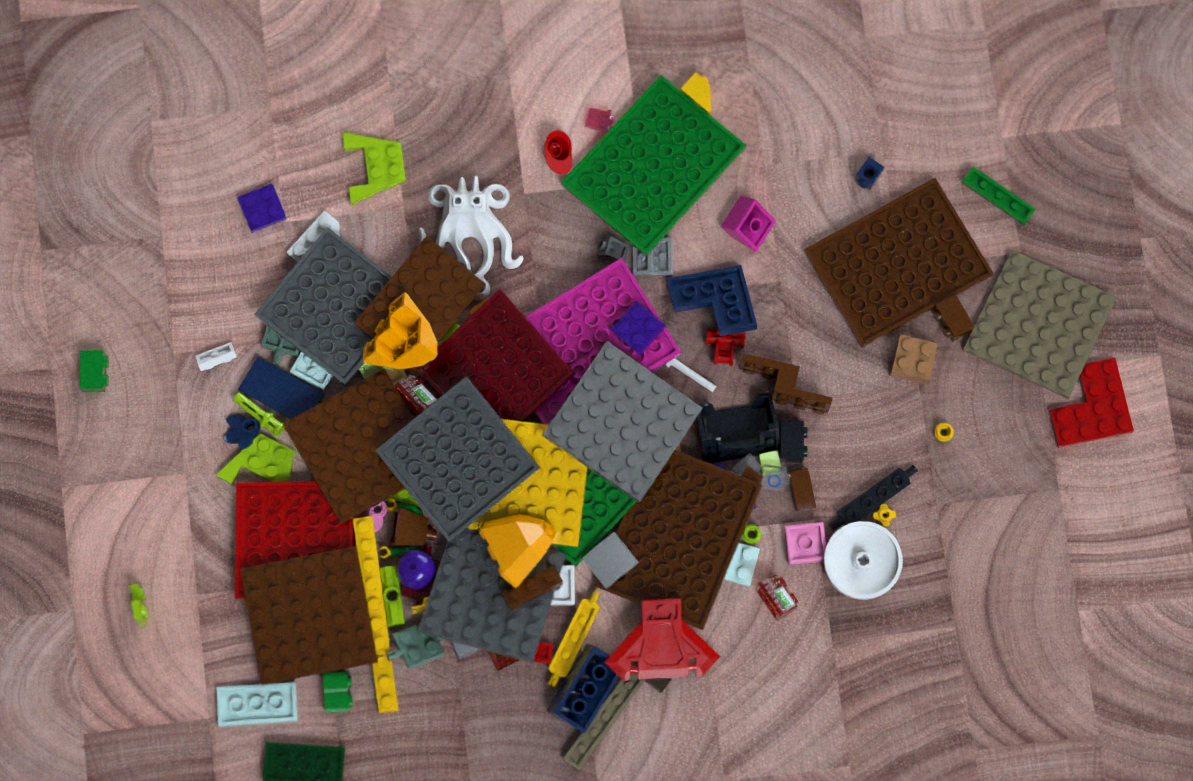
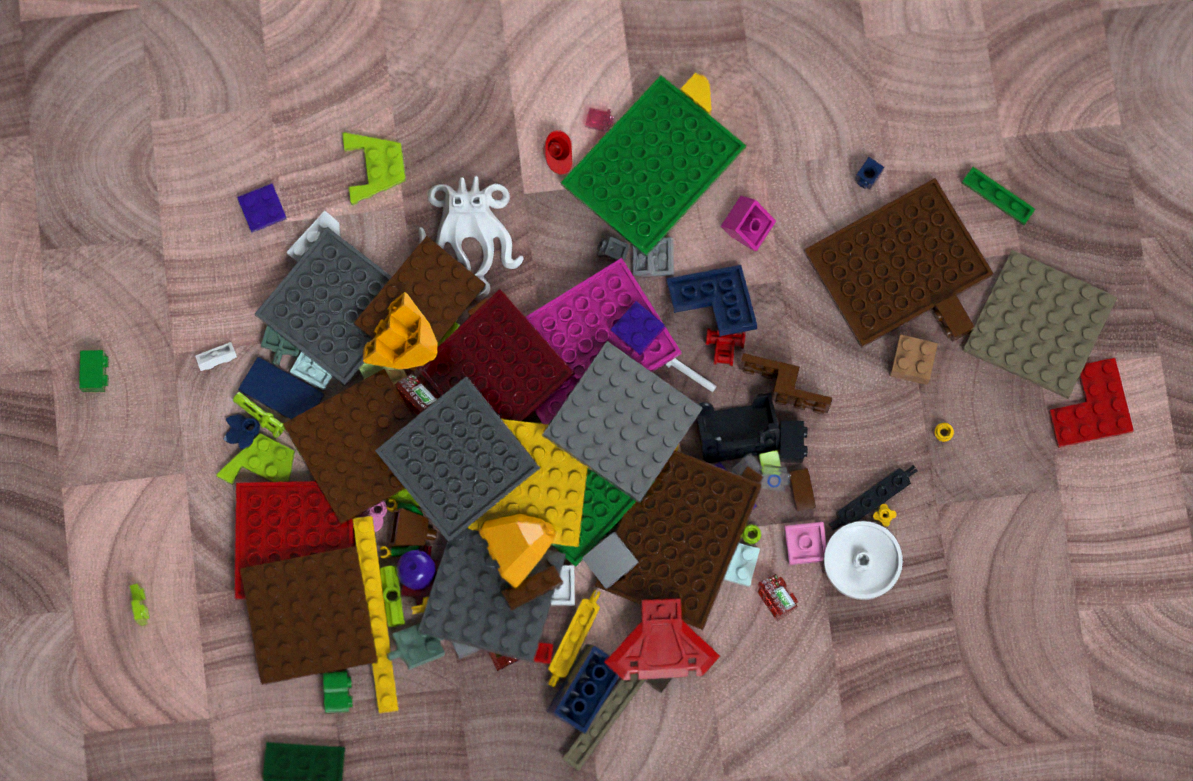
(256, 704): light aqua tile -> none

